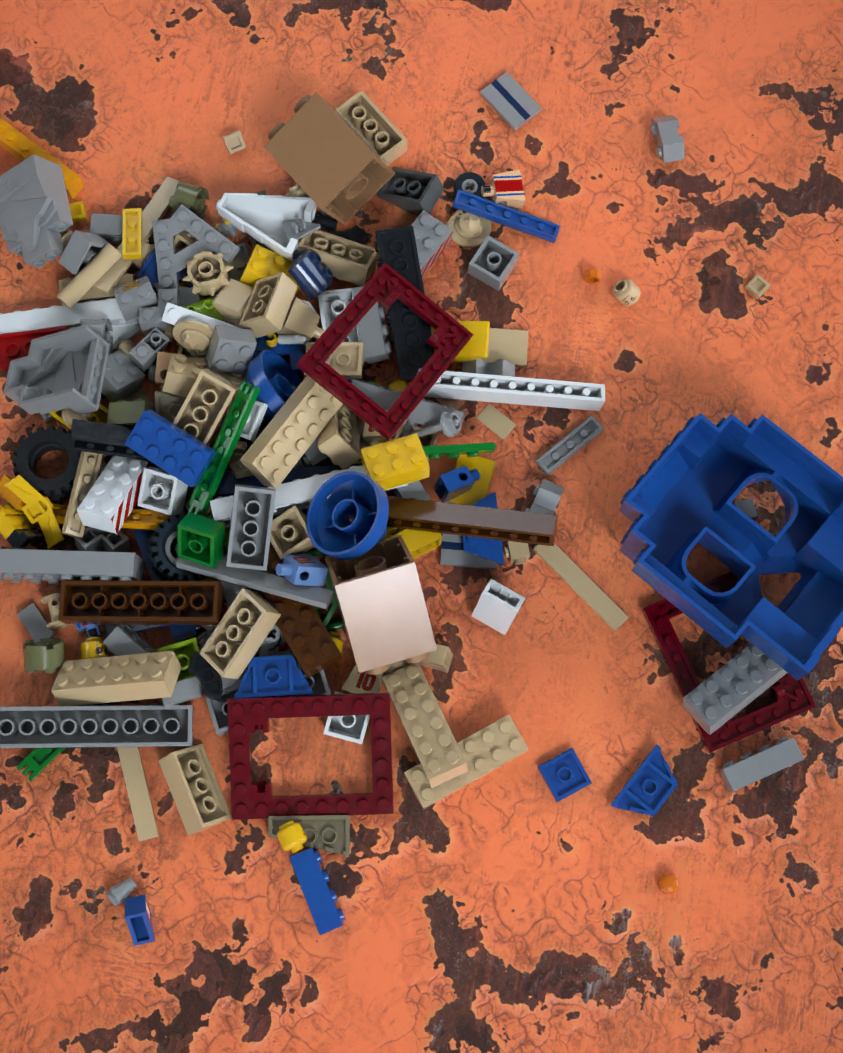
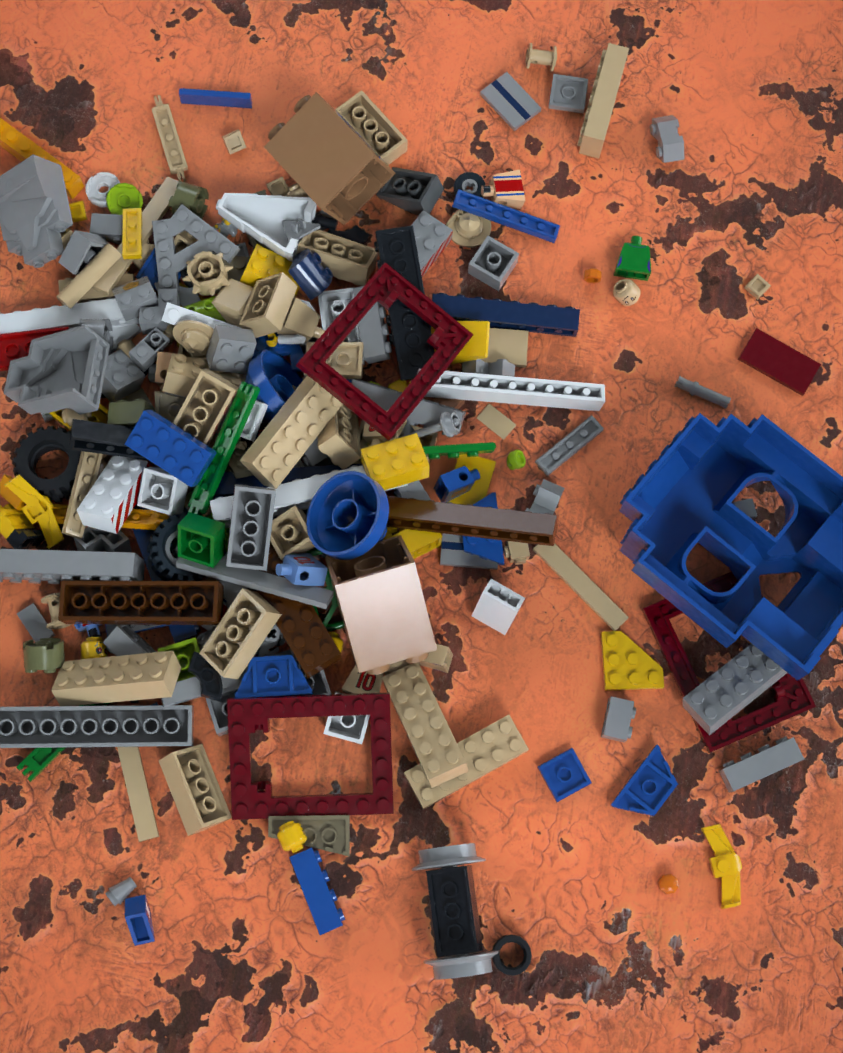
(95, 183): none -> white tile
(123, 197): none -> lime tile
(169, 138): none -> tan plate
(215, 98): none -> blue tile
(278, 187): none -> tan tile
(454, 912): none -> brick
(511, 314): none -> dark blue brick
(516, 460): none -> lime tile
(526, 959): none -> black tyre
(541, 57): none -> tan hose
(568, 93): none -> light grey plate
(602, 100): none -> tan brick
(618, 719): none -> light grey brick
(628, 665): none -> yellow plate
(634, 260): none -> green torso
(703, 392): none -> light grey pin
(724, 865): none -> yellow plate
(779, 362): none -> dark red tile

